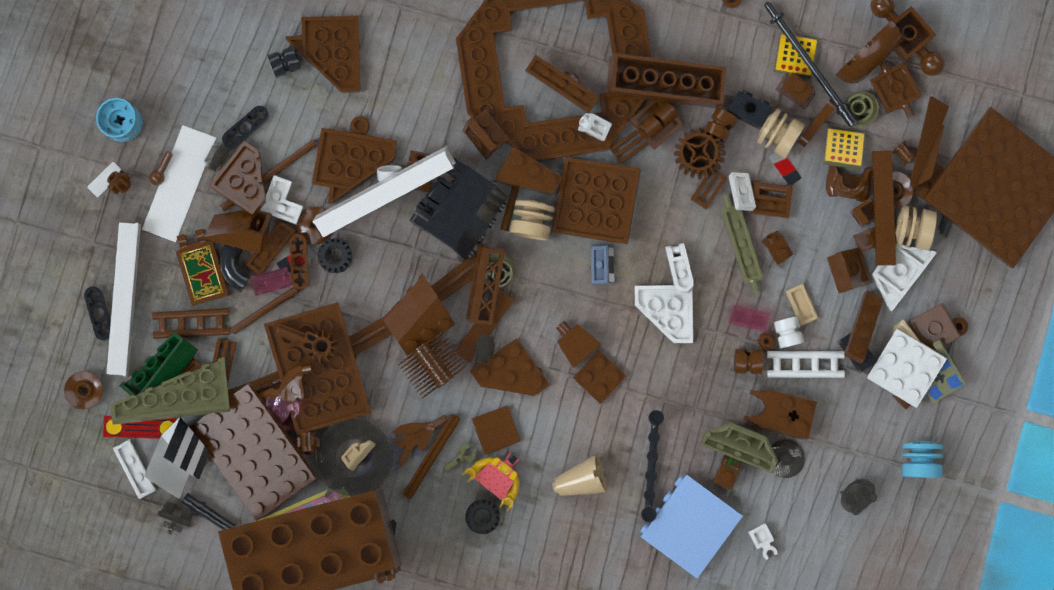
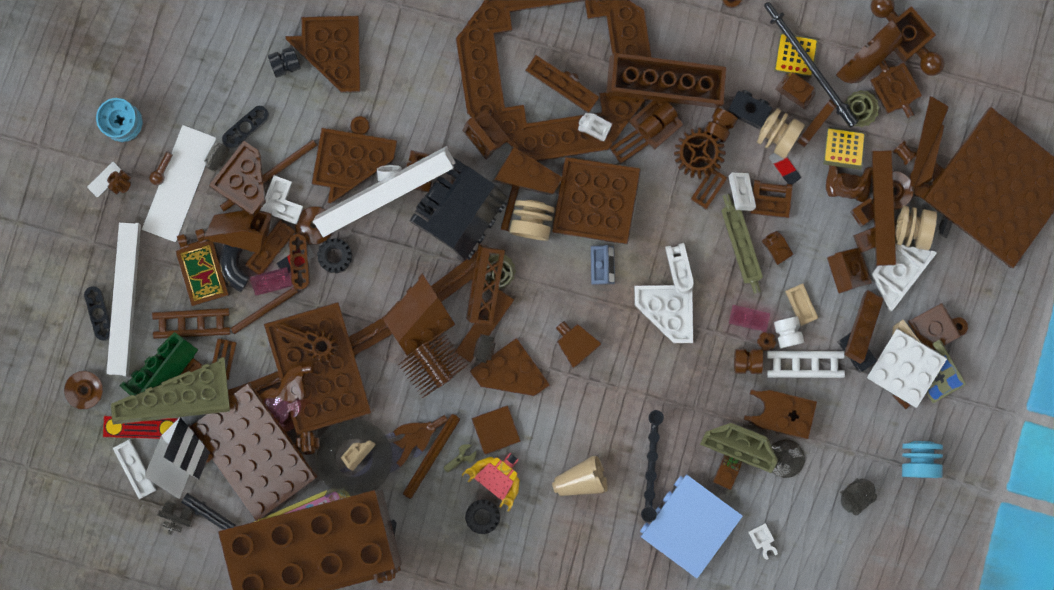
(599, 377): reddish brown plate -> none

